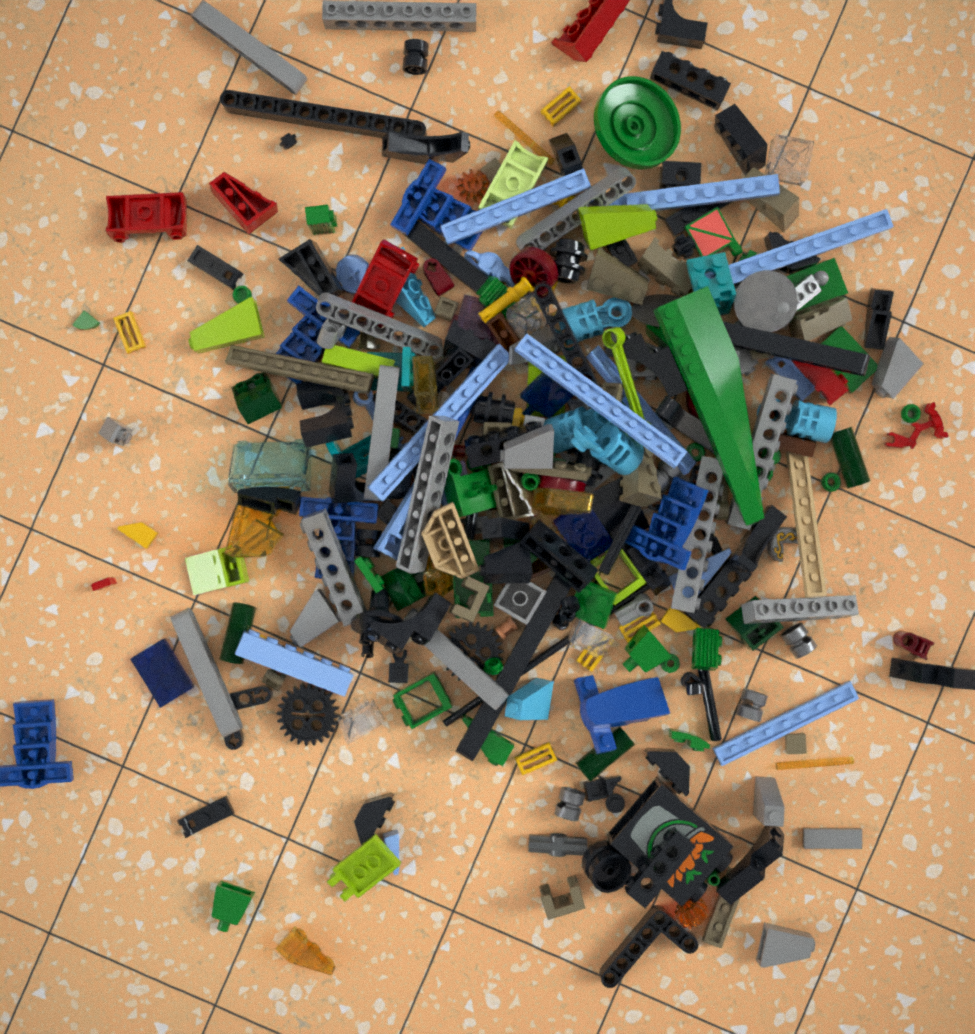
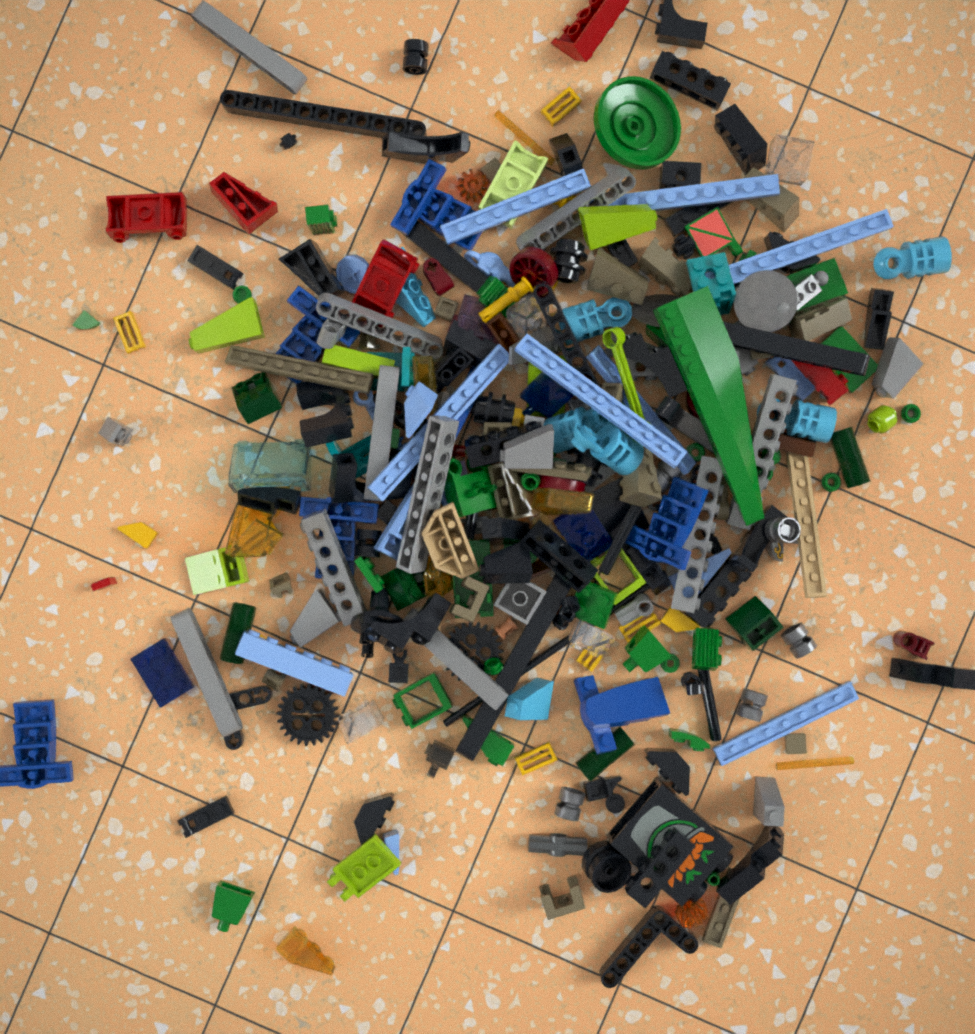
(280, 584): none -> dark tan tile
(399, 16): light grey brick -> none
(417, 406): none -> light blue slope
(439, 755): none -> clear smoke brick
(782, 530): none -> flat silver wheel
(783, 945): light grey slope -> none
(799, 609): light grey brick -> none
(832, 838): light grey tile -> none
(882, 419): none -> lime head
(916, 258): none -> medium azure cylinder
(934, 421): red piece -> none

